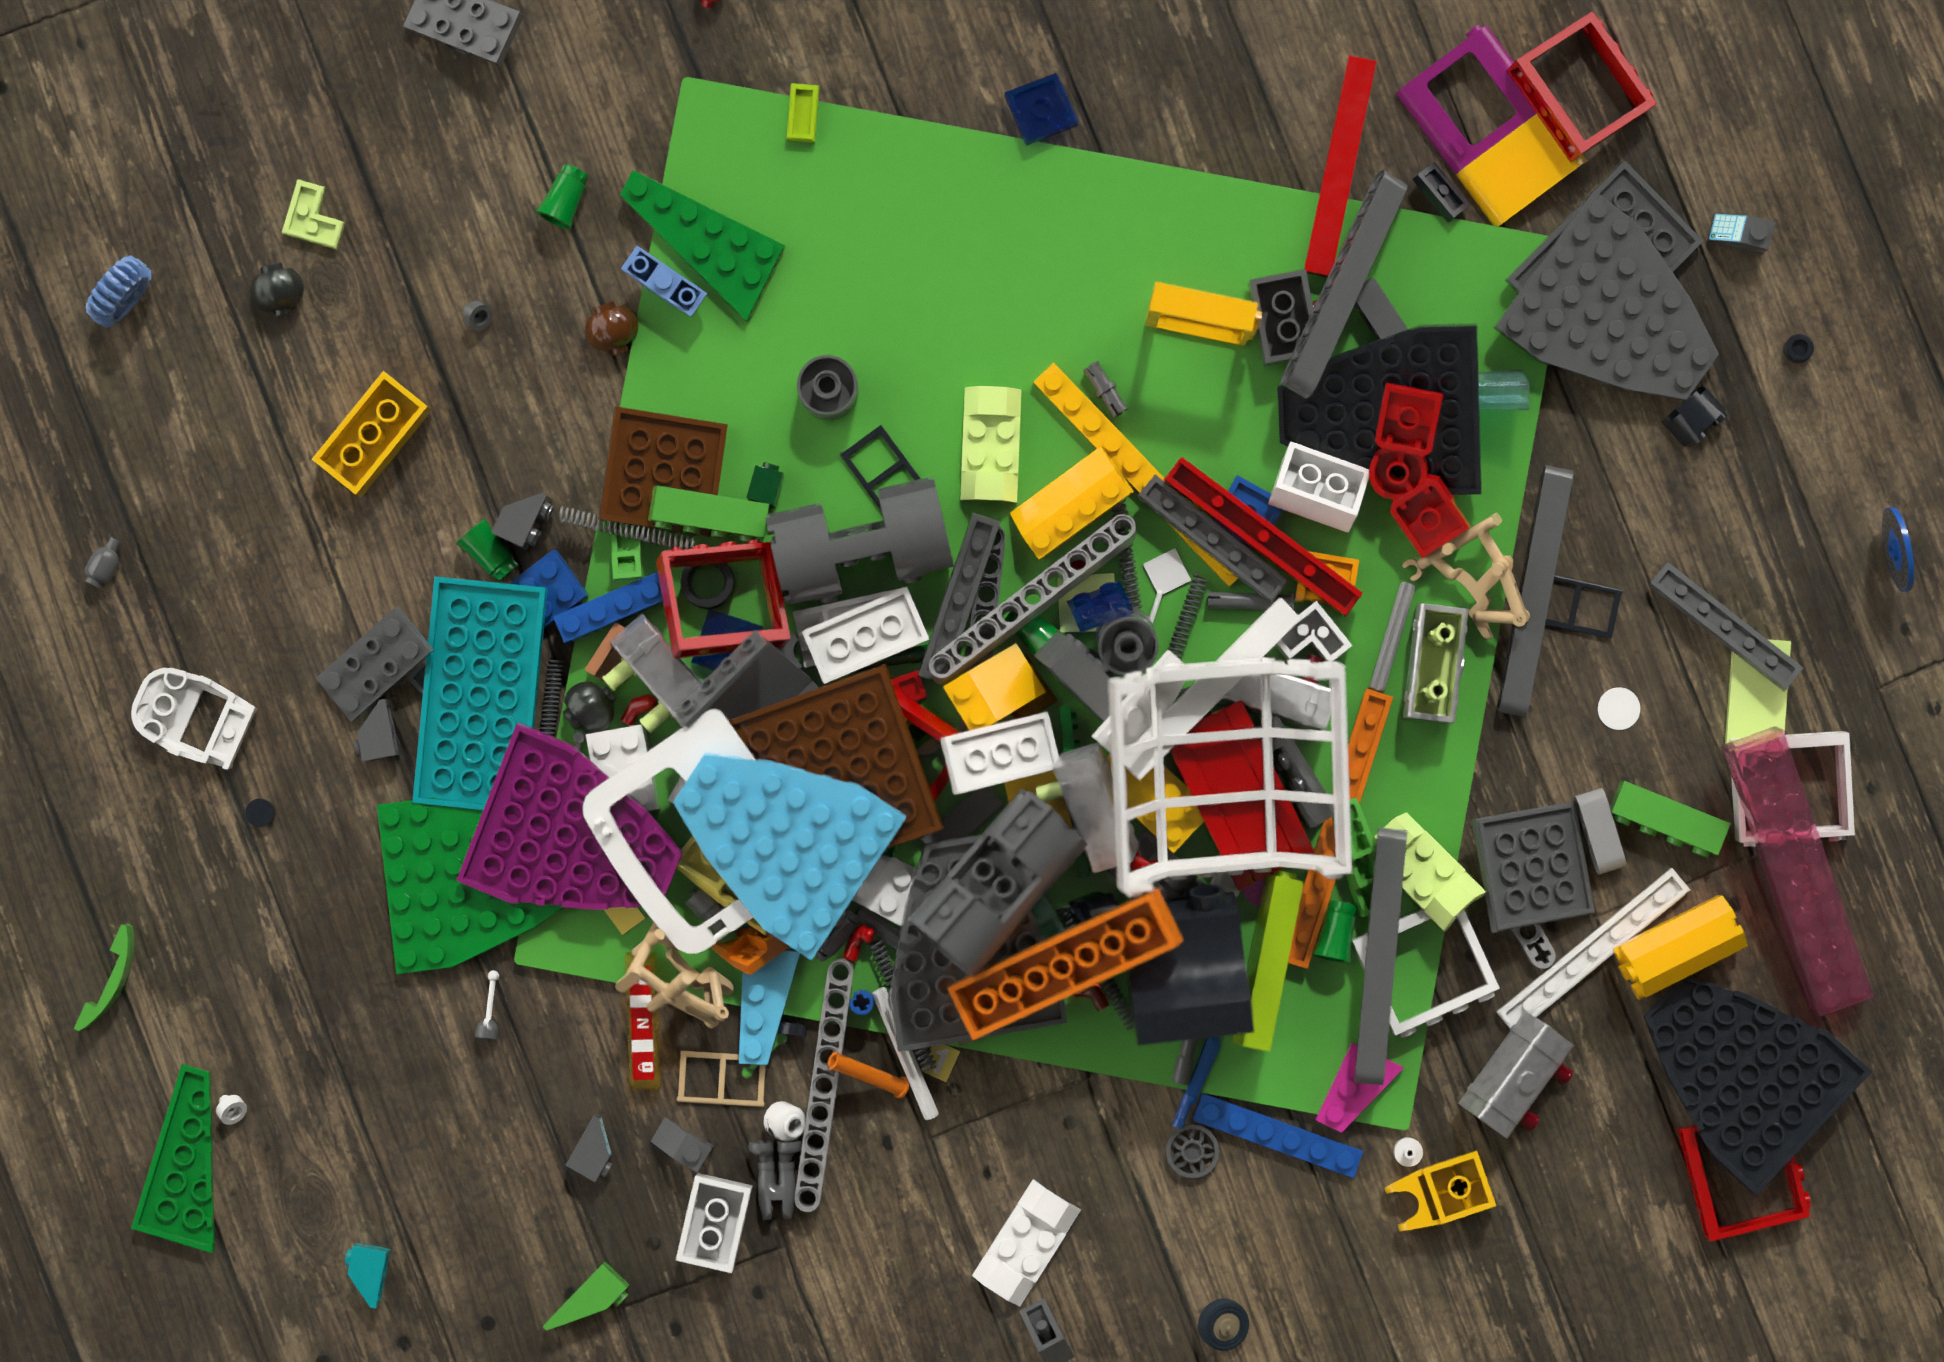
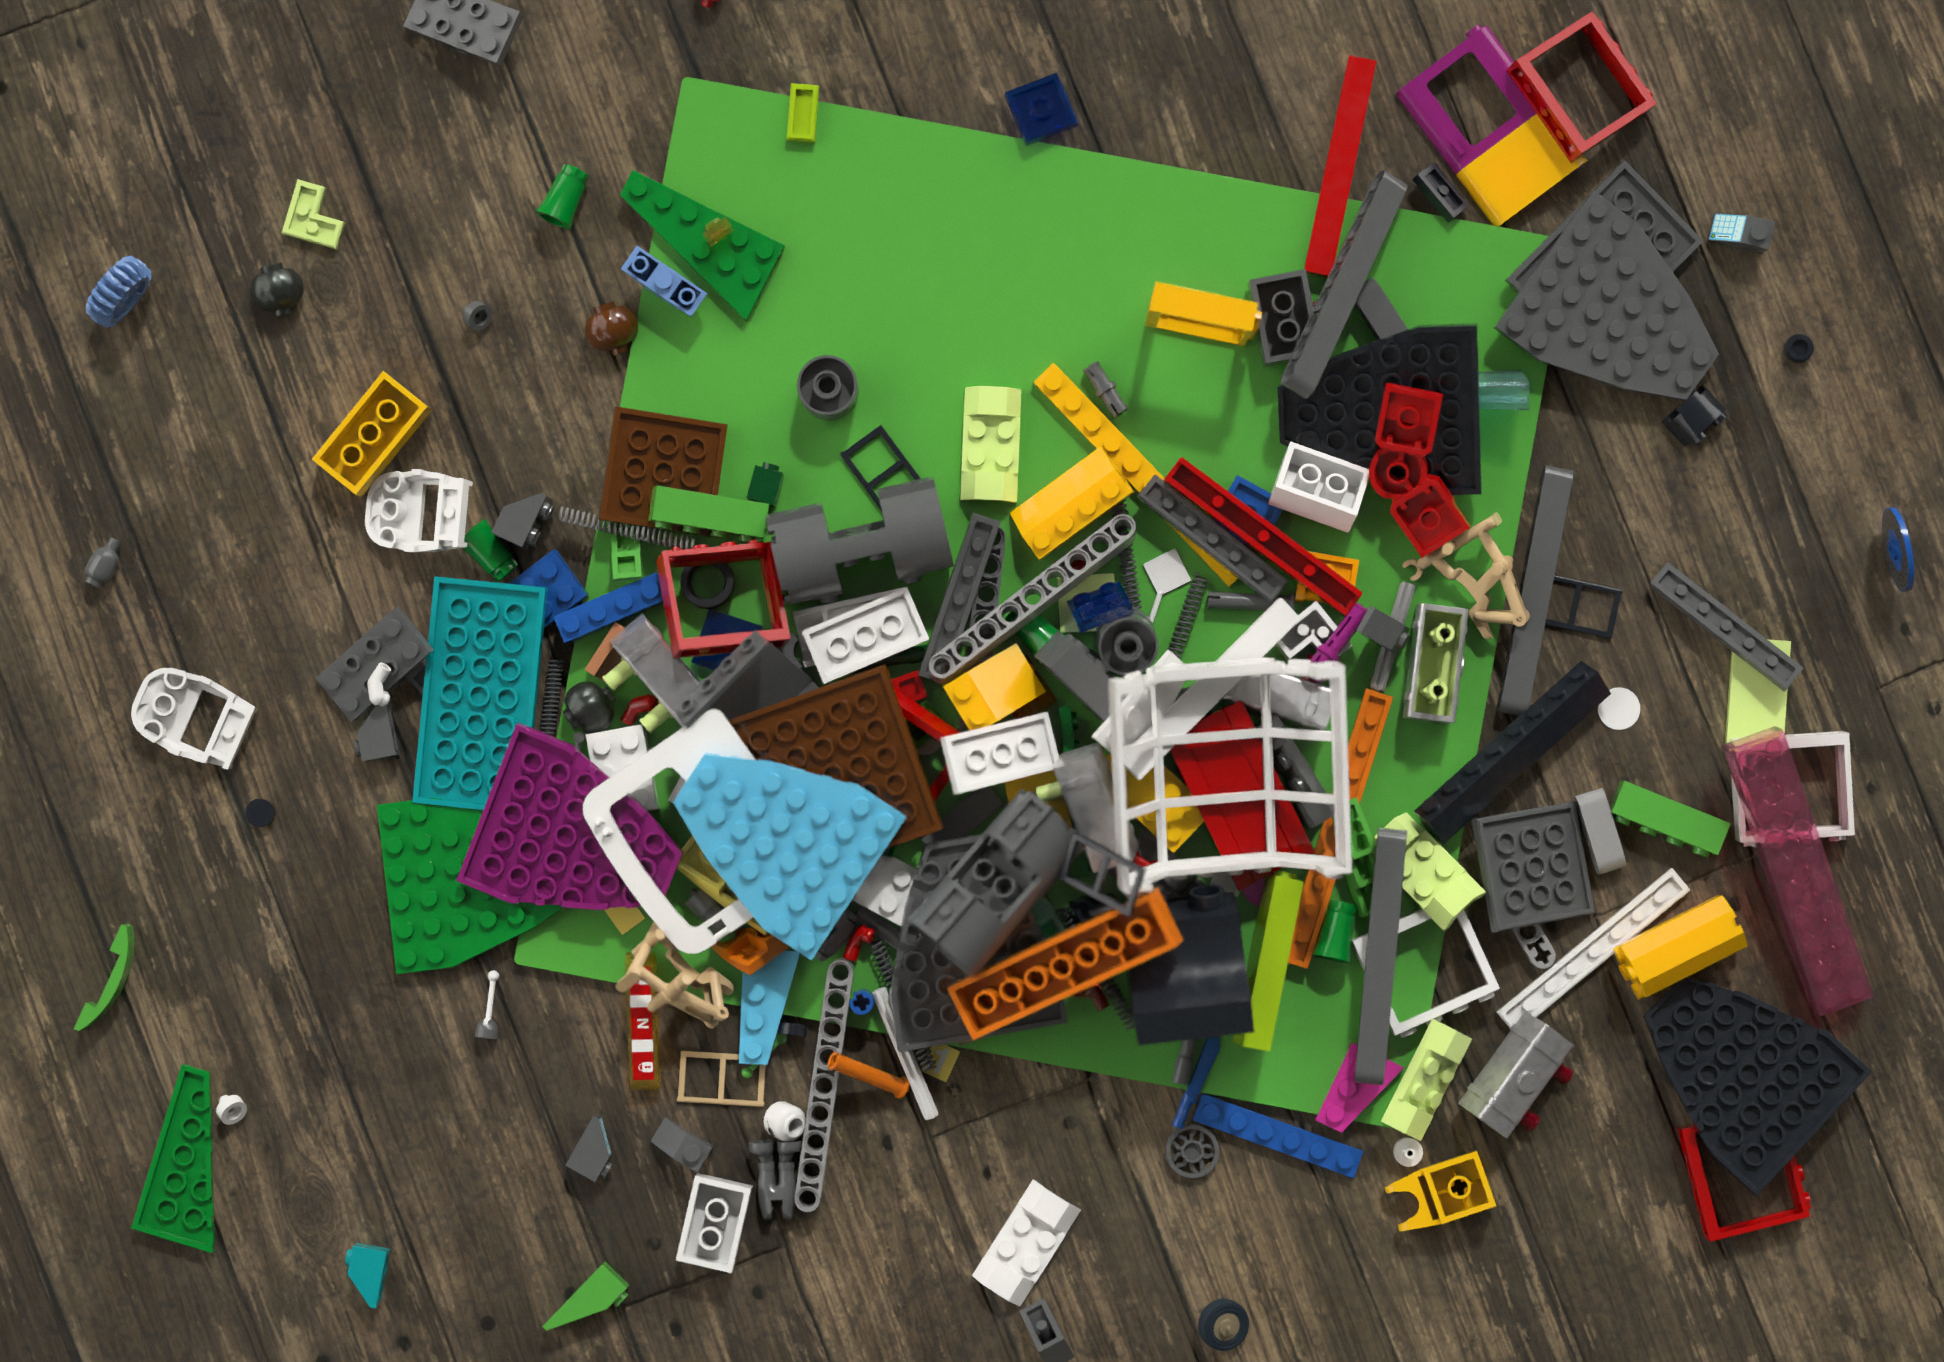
(375, 685): none -> white arm
(397, 511): none -> white slope
(717, 230): none -> clear yellow plate
(1096, 891): none -> black window
(1340, 637): none -> magenta pin
(1384, 630): none -> dark grey slope
(1426, 1080): none -> yellowish green piece
(1512, 752): none -> black brick

